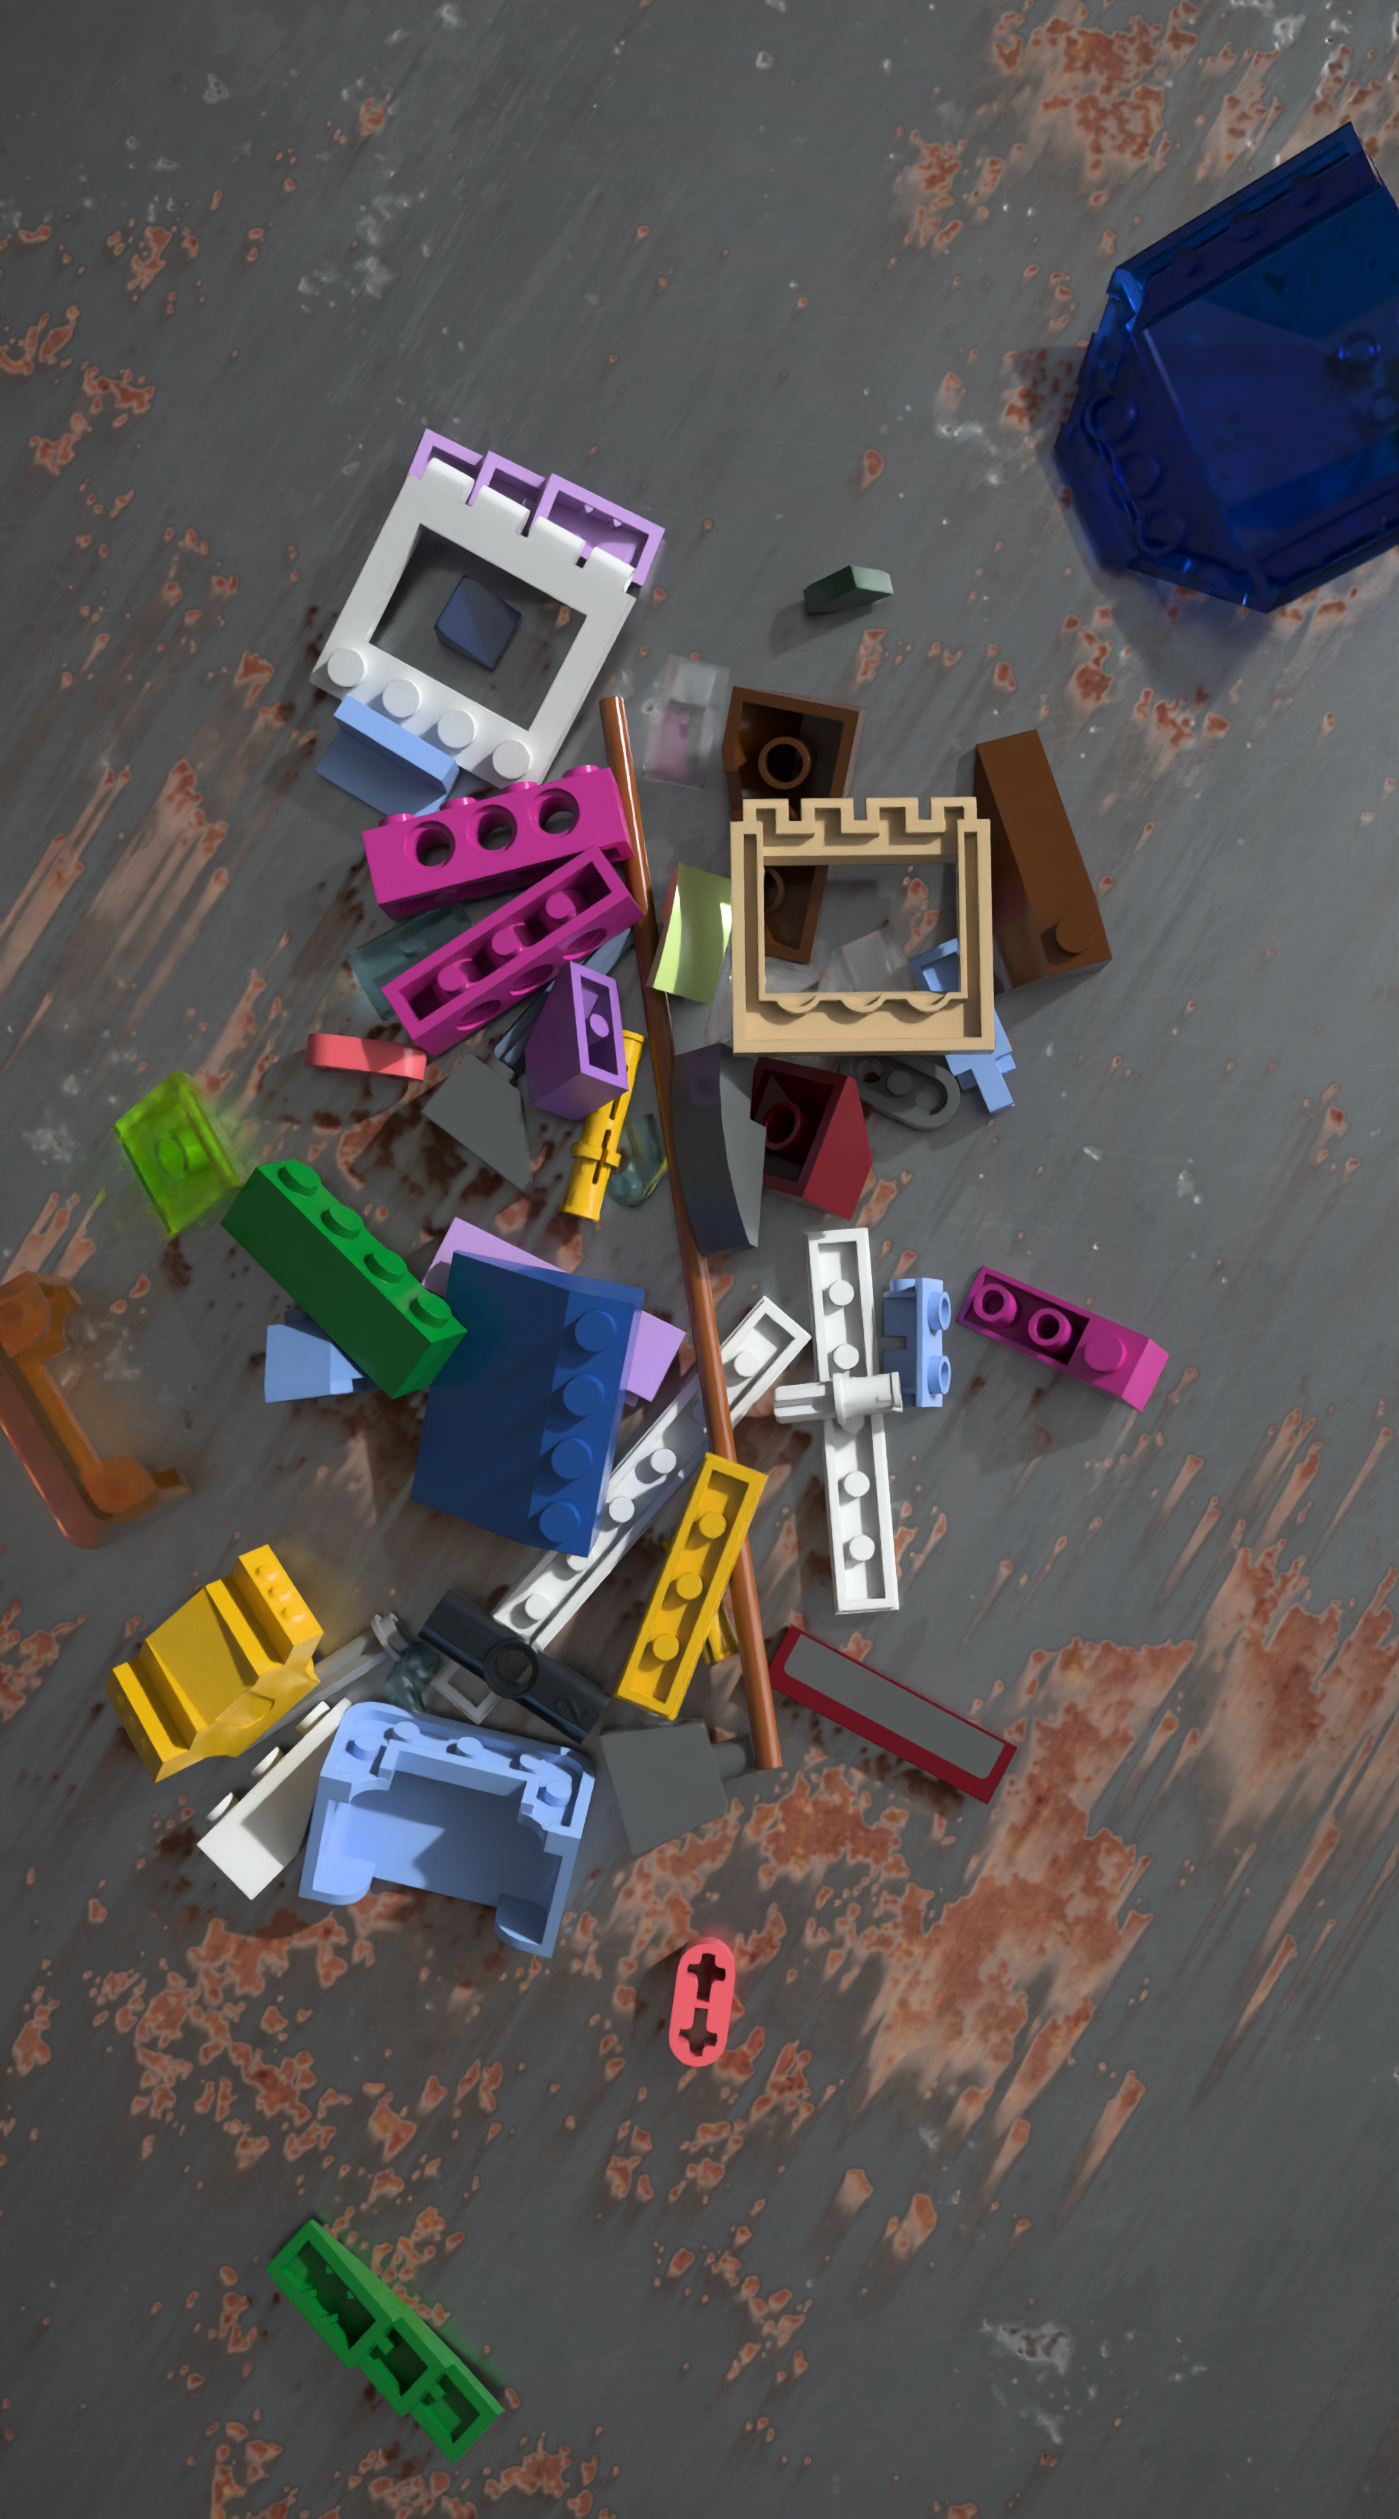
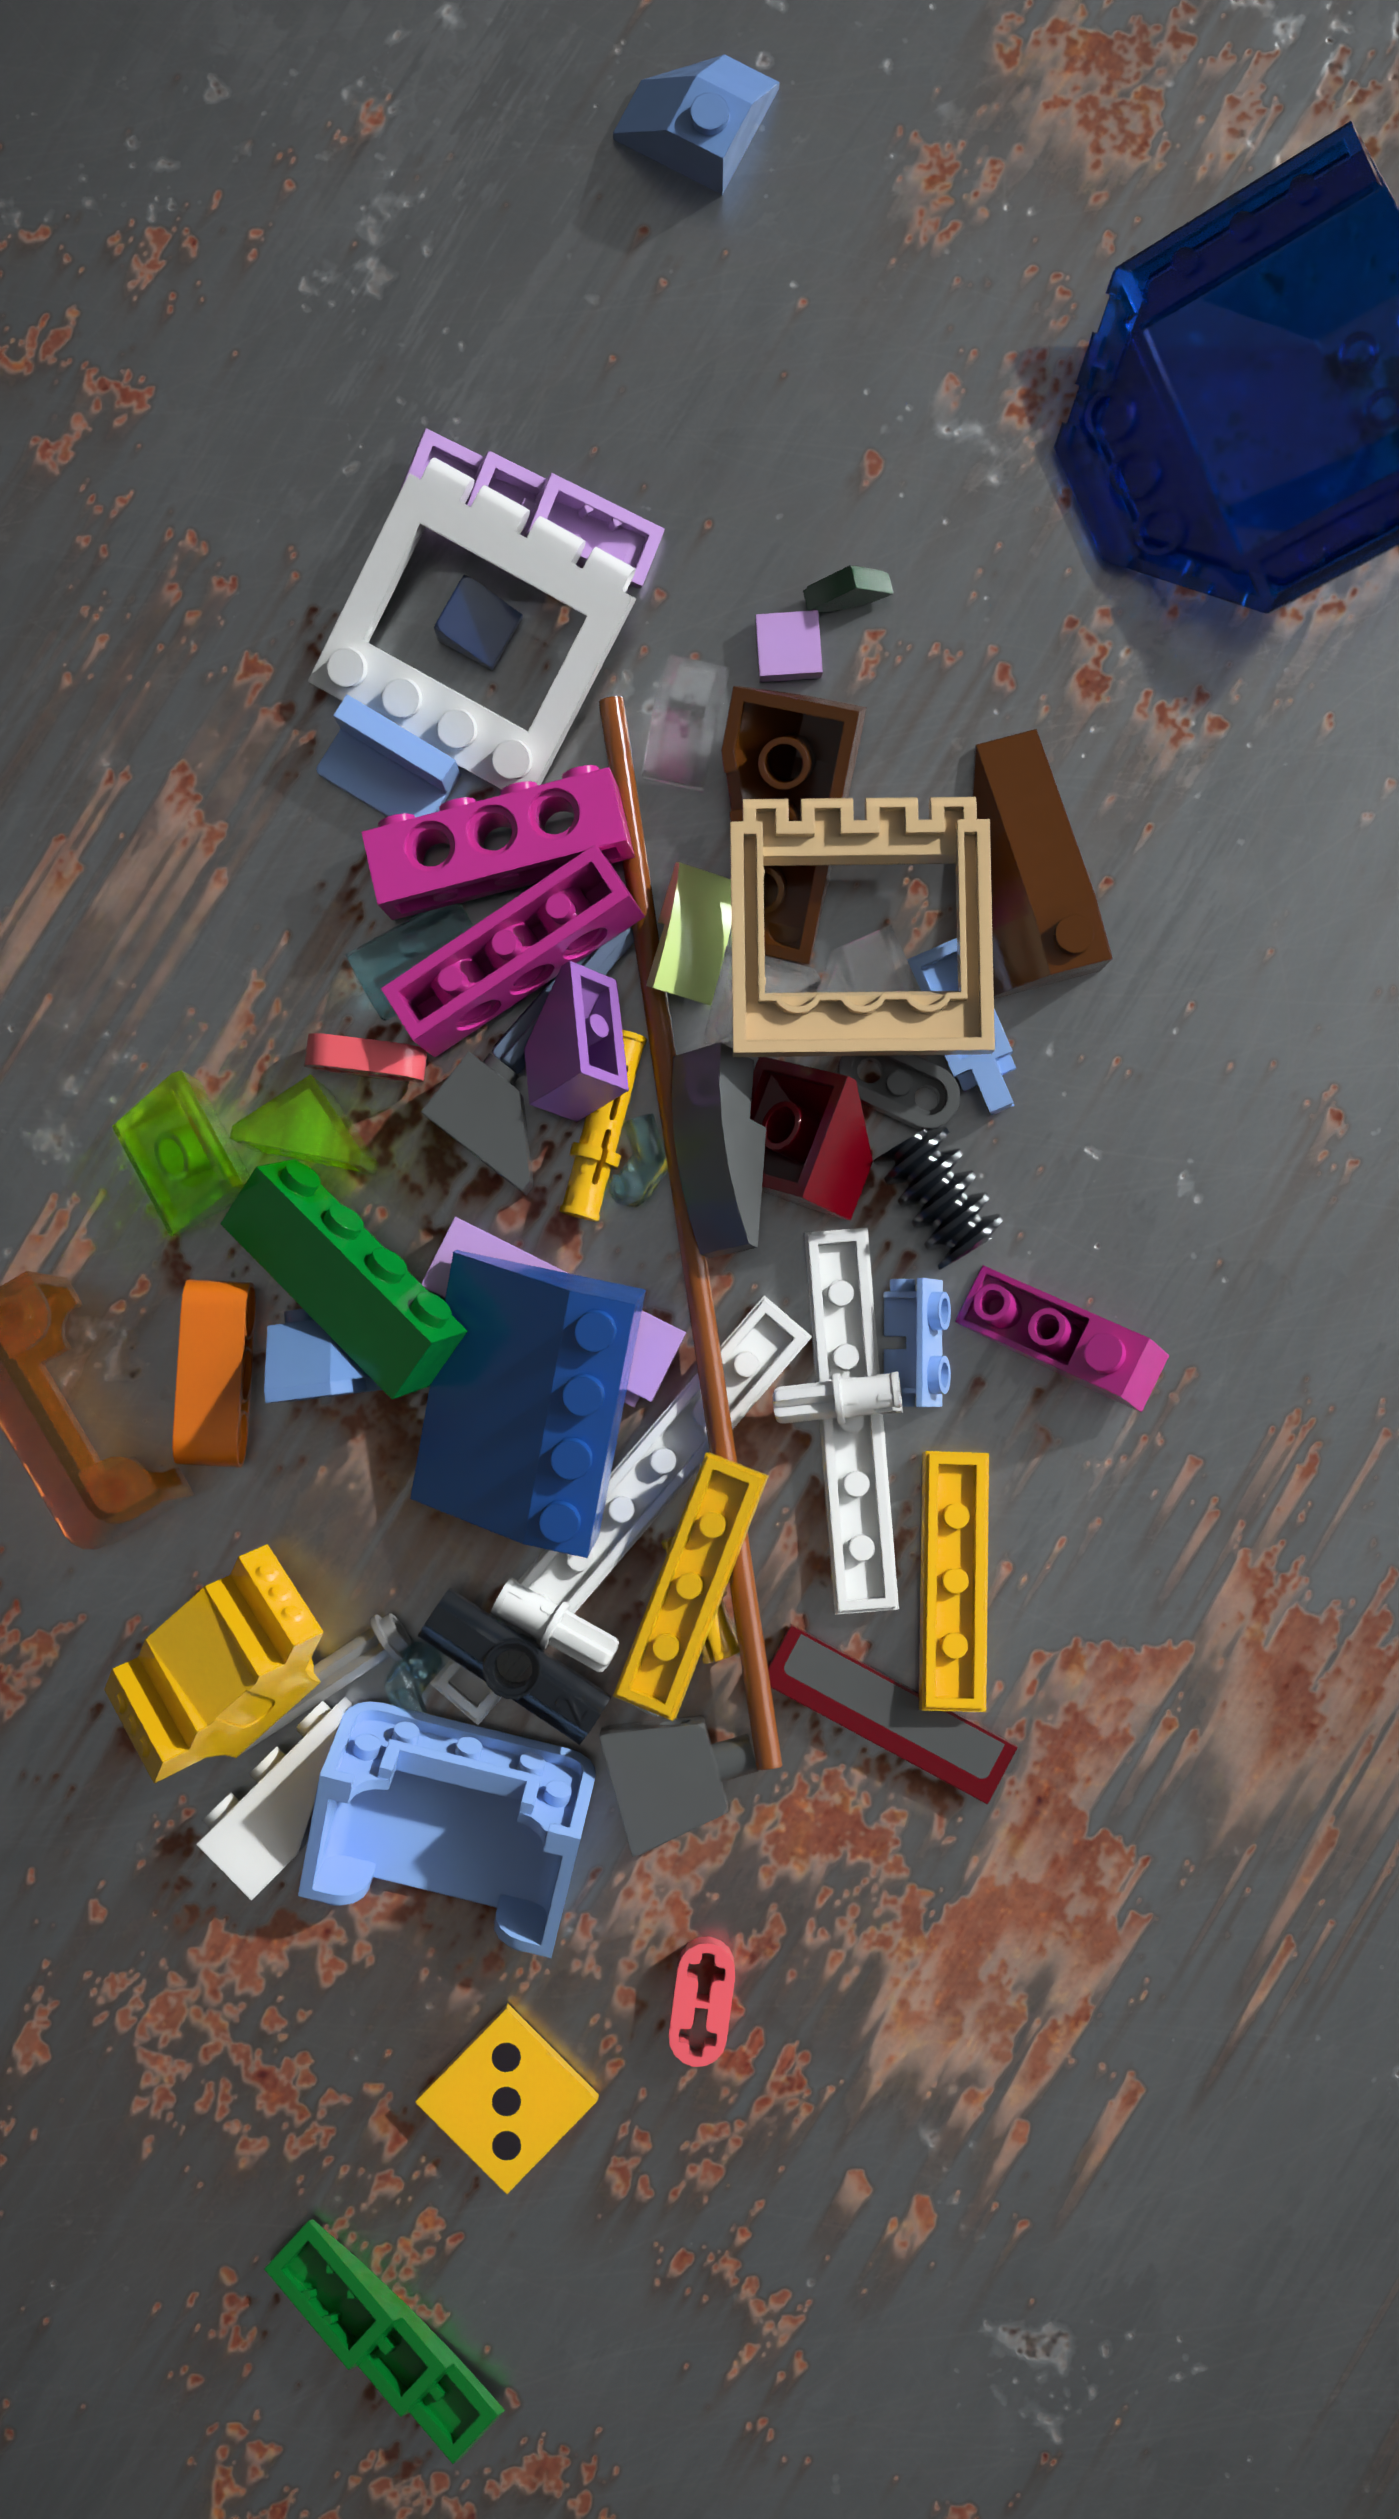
(214, 1373): none -> orange beam
(307, 1127): none -> clear neon green slope
(507, 2098): none -> yellow tile
(555, 1626): none -> white axle
(698, 118): none -> medium blue slope
(788, 646): none -> lavender tile
(940, 1194): none -> black piece
(954, 1581): none -> yellow tile

